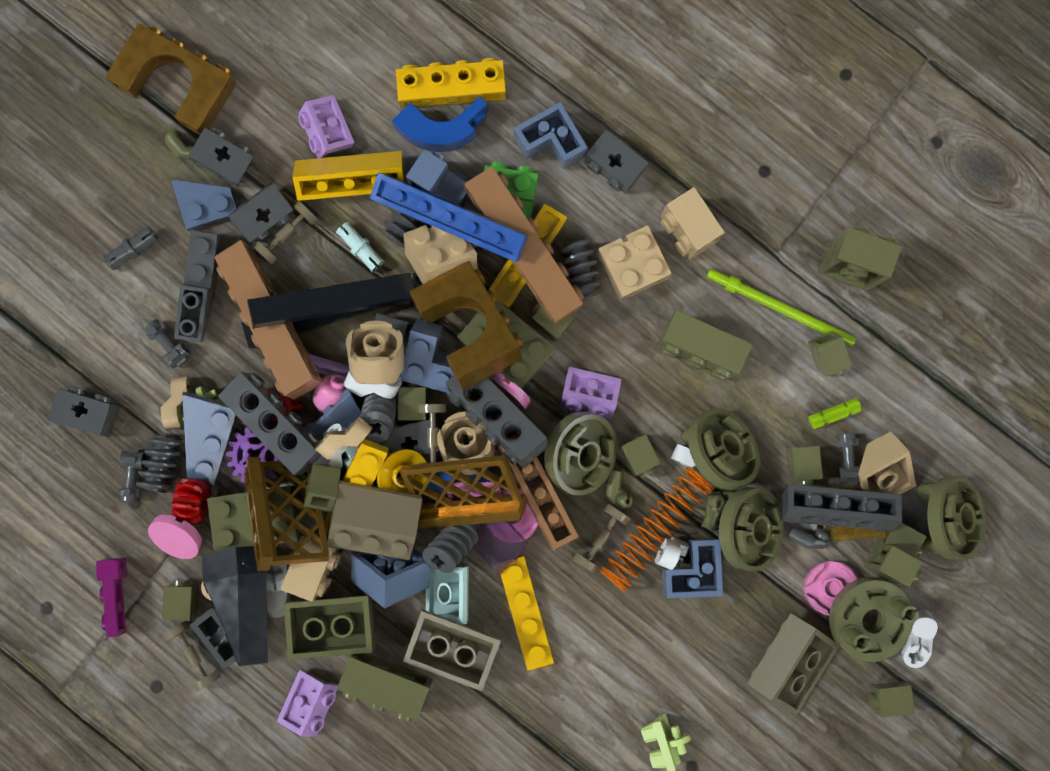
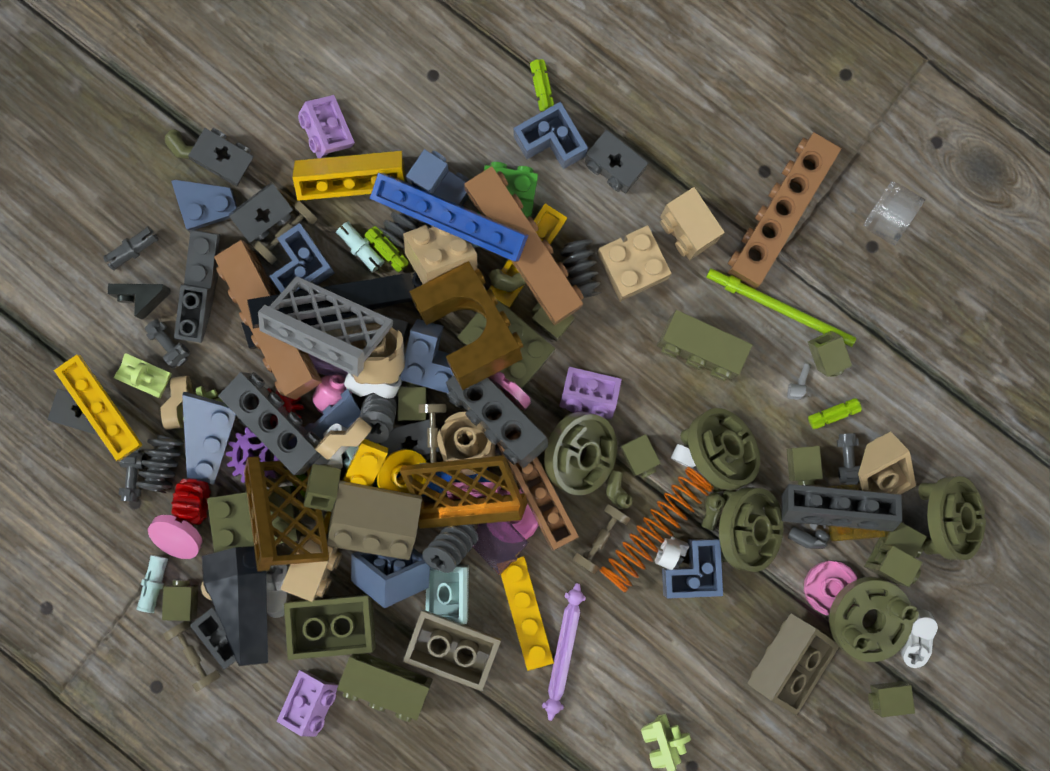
(98, 407): none -> yellow plate
(111, 594): magenta plate -> none
(143, 375): none -> yellowish green hips
(146, 296): none -> pearl dark grey slope
(150, 50): pearl gold arch -> none
(152, 584): none -> light aqua pin
(306, 260): none -> sand blue brick
(314, 338): none -> light grey fence
(386, 249): none -> lime axle
(440, 135): blue arch -> none
(450, 83): yellow brick -> none
(505, 282): none -> olive arm
(541, 84): none -> lime axle
(564, 651): none -> lavender wheel
(796, 391): none -> light grey hand
(822, 155): none -> medium nougat brick
(860, 258): olive brick -> none
(893, 213): none -> clear brick

